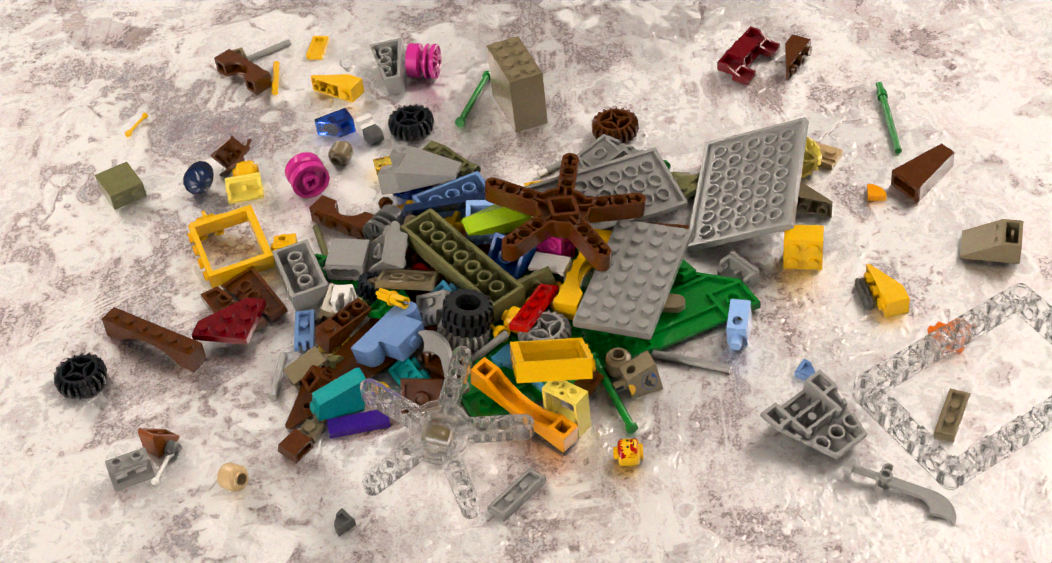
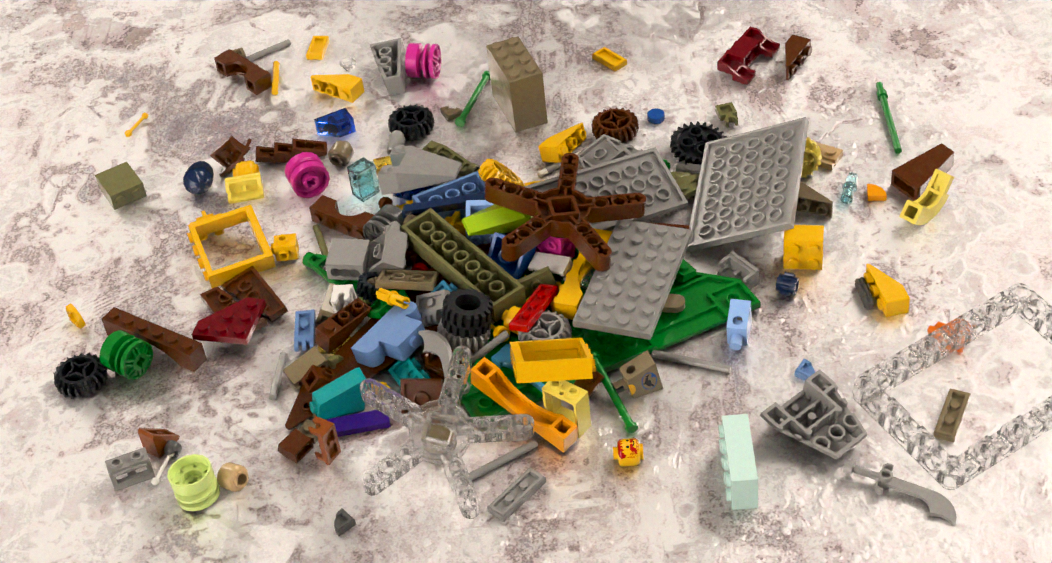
(74, 316): none -> yellow tile
(126, 355): none -> green wheel
(193, 482): none -> yellowish green wheel
(284, 152): none -> reddish brown slope
(301, 274): light grey slope -> none
(327, 439): none -> dark orange hinge
(363, 179): none -> clear light blue brick
(368, 129): leg -> none
(395, 138): none -> light grey cone
(450, 113): none -> dark tan tile
(493, 168): none -> yellow gear
(503, 459): none -> light grey bar
(561, 143): none -> yellow slope
(609, 59): none -> yellow tile
(615, 359): dark tan head -> none
(656, 116): none -> blue tile
(690, 141): none -> black gear
(692, 168): none -> light grey axle
(727, 112): none -> olive plate
(738, 462): none -> light aqua brick
(787, 284): none -> dark blue gear
(849, 188): none -> clear light blue axle
(930, 202): none -> light yellow arch
(993, 241): dark tan slope -> none

